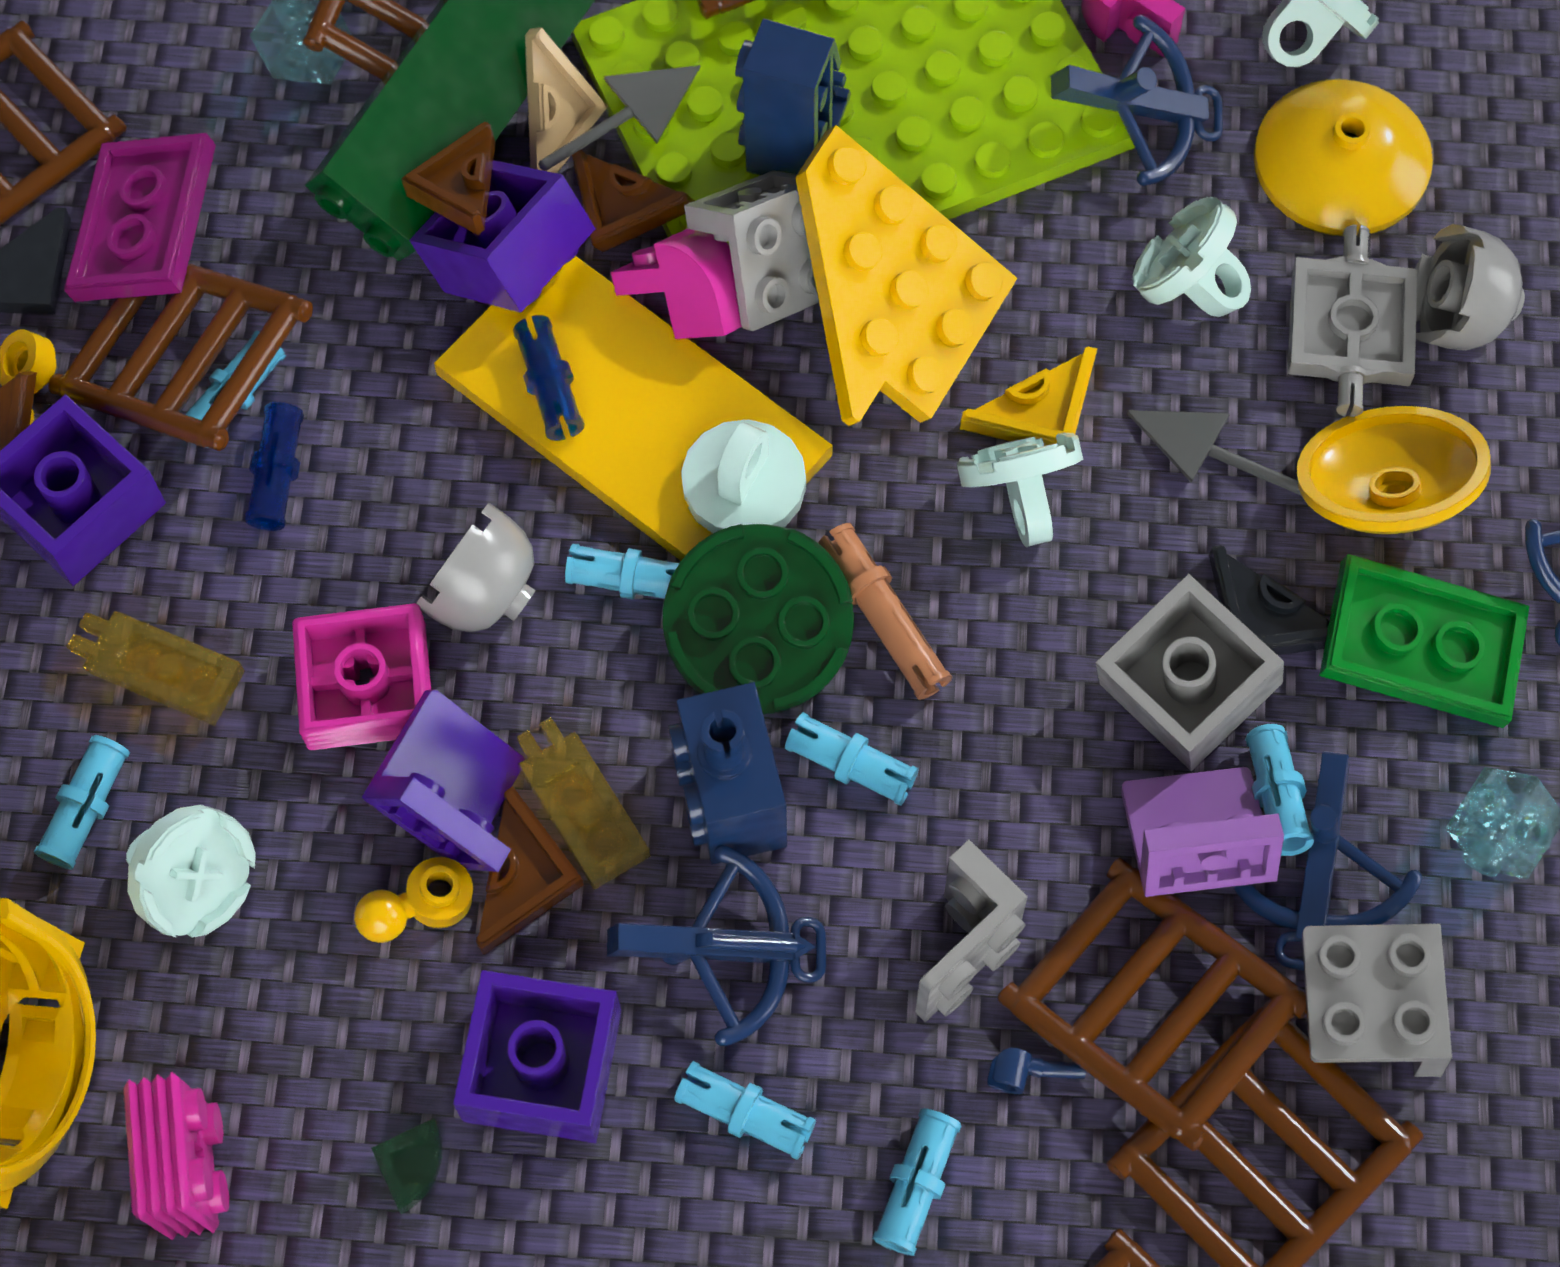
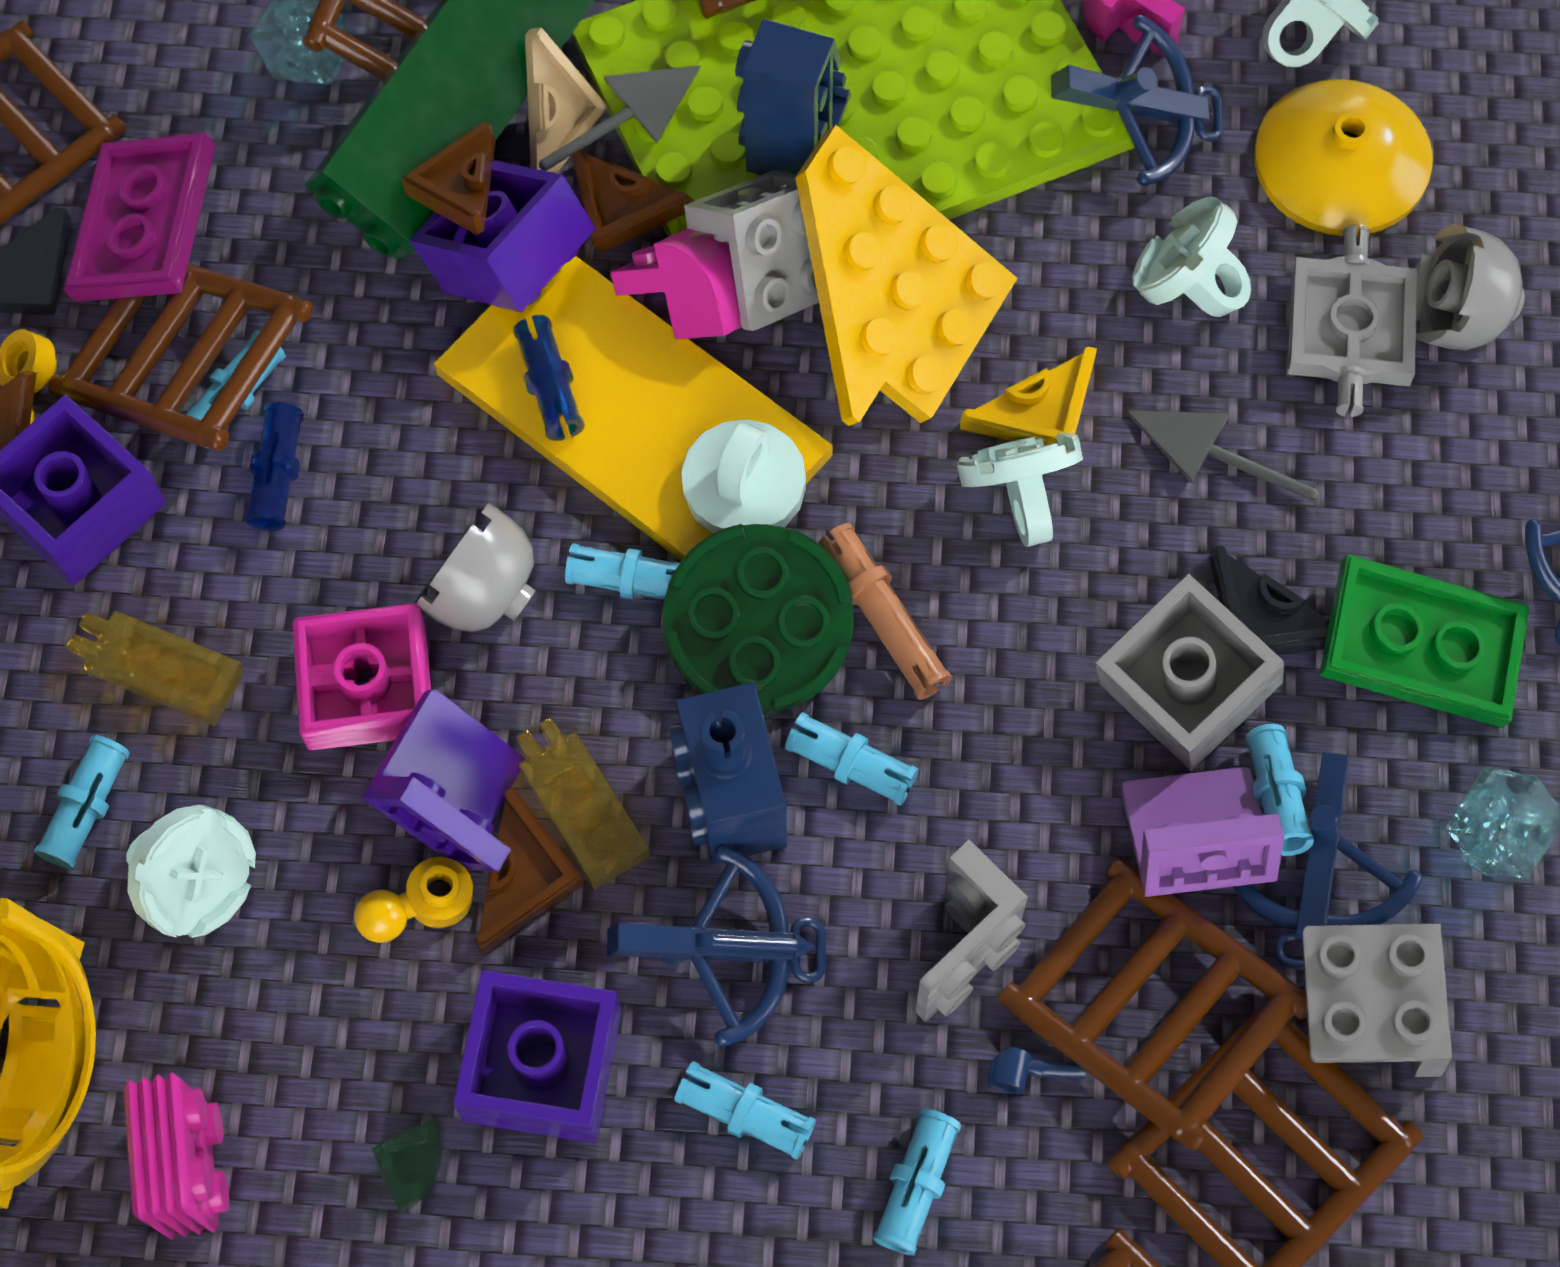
(1394, 469): yellow dish -> none

